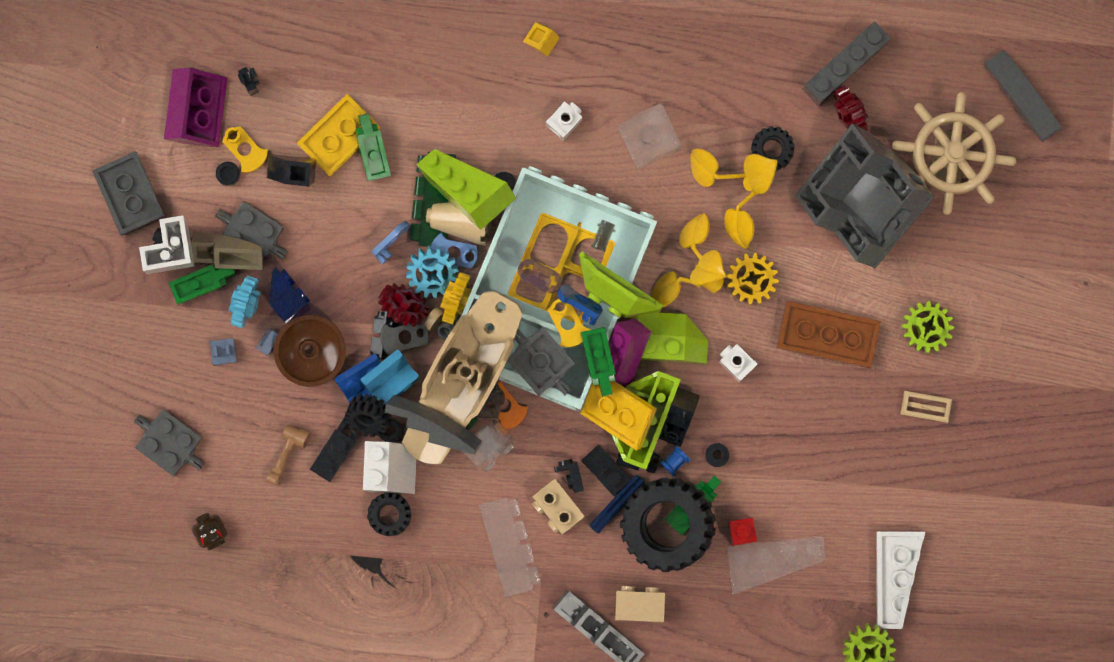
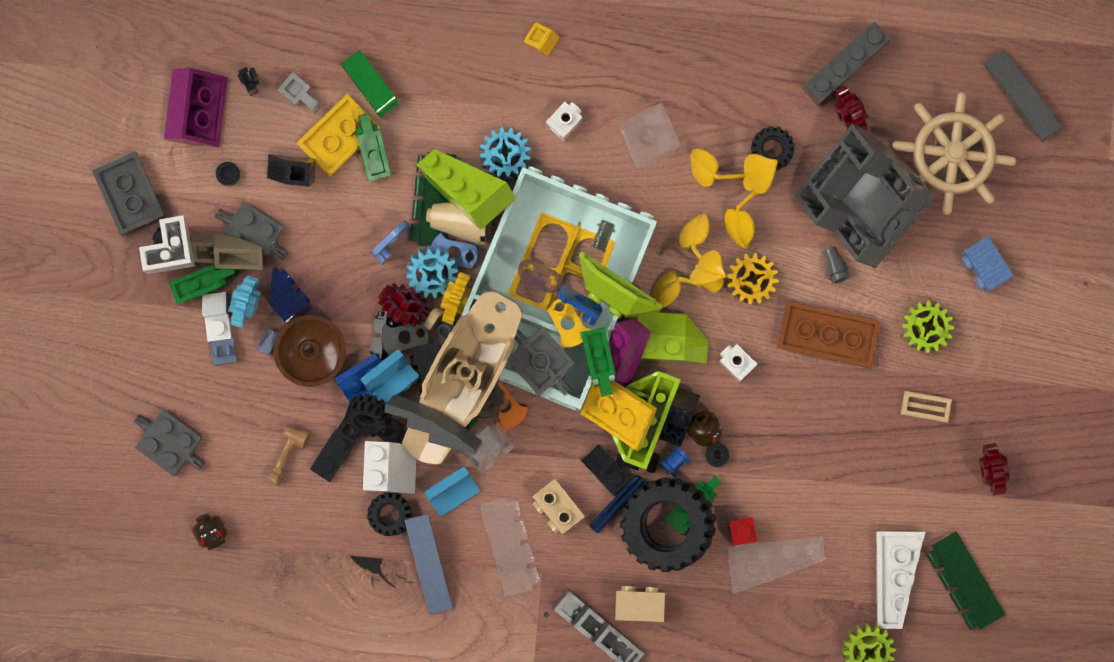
(216, 316): none -> white slope
(253, 160): yellow piece -> none
(297, 91): none -> light grey plate
(370, 83): none -> green beam
(424, 358): none -> black slope
(428, 564): none -> sand blue slope
(452, 491): none -> dark azure panel
(513, 151): none -> medium azure gear
(574, 478): black bracket -> none
(705, 428): none -> dark brown head
(836, 267): none -> dark grey cone
(965, 576): none -> dark green windscreen
(986, 265): none -> medium blue brick
(994, 469): none -> dark red gear

